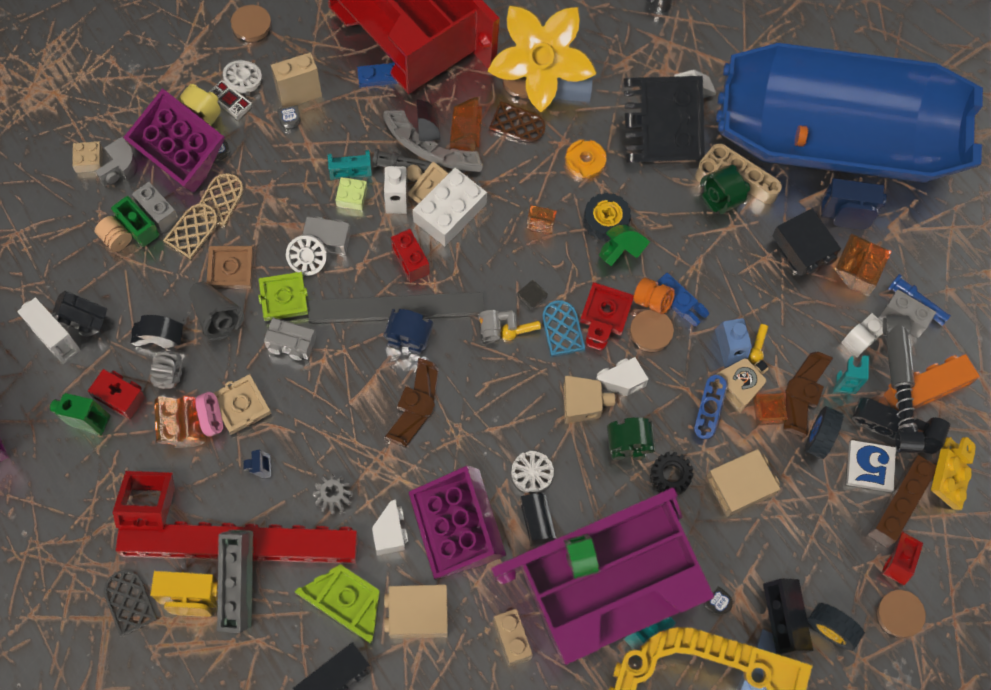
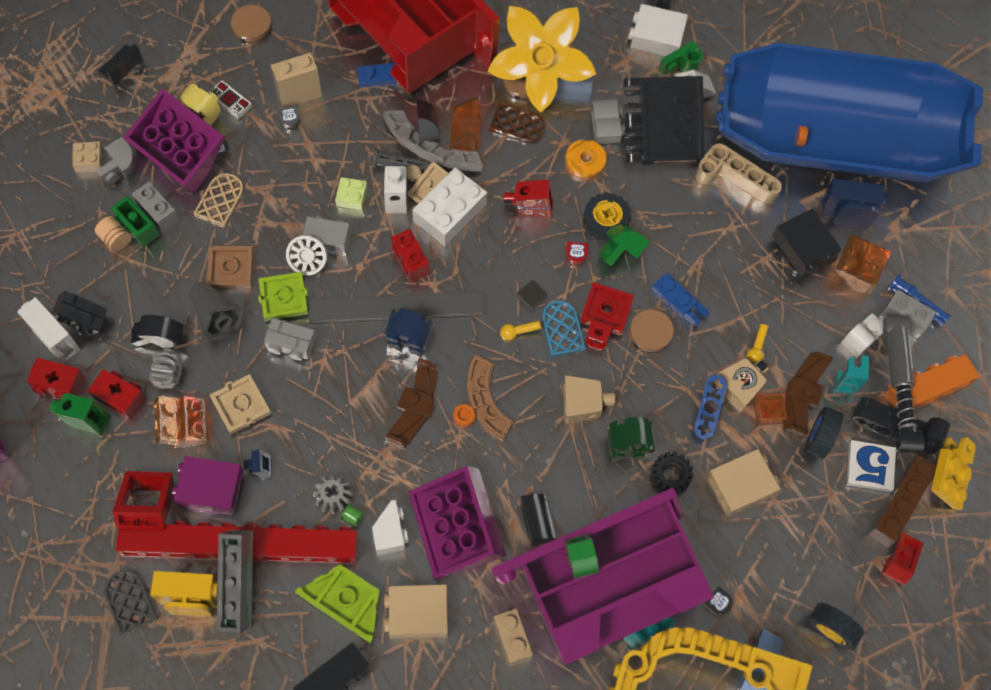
(54, 378): none -> red brick
(120, 64): none -> black panel
(199, 243): tan window -> none
(207, 485): none -> magenta brick
(209, 414): bright pink beam -> none
(242, 76): white wheel -> none
(349, 166): teal hinge -> none
(352, 515): none -> bright green axle
(464, 415): none -> orange tile
(480, 399): none -> medium nougat tile
(491, 326): light grey piece -> none
(532, 198): none -> red torso
(532, 472): white wheel -> none
(541, 219): clear orange piece -> none
(576, 252): none -> tile
(606, 121): none -> light grey brick
(624, 378): white slope -> none
(651, 295): orange wheel -> none
(657, 30): none -> white brick
(682, 58): none -> green plate
(724, 189): dark green brick -> none
(733, 338): medium blue torso -> none
(788, 617): black brick -> none
(901, 614): medium nougat tile -> none

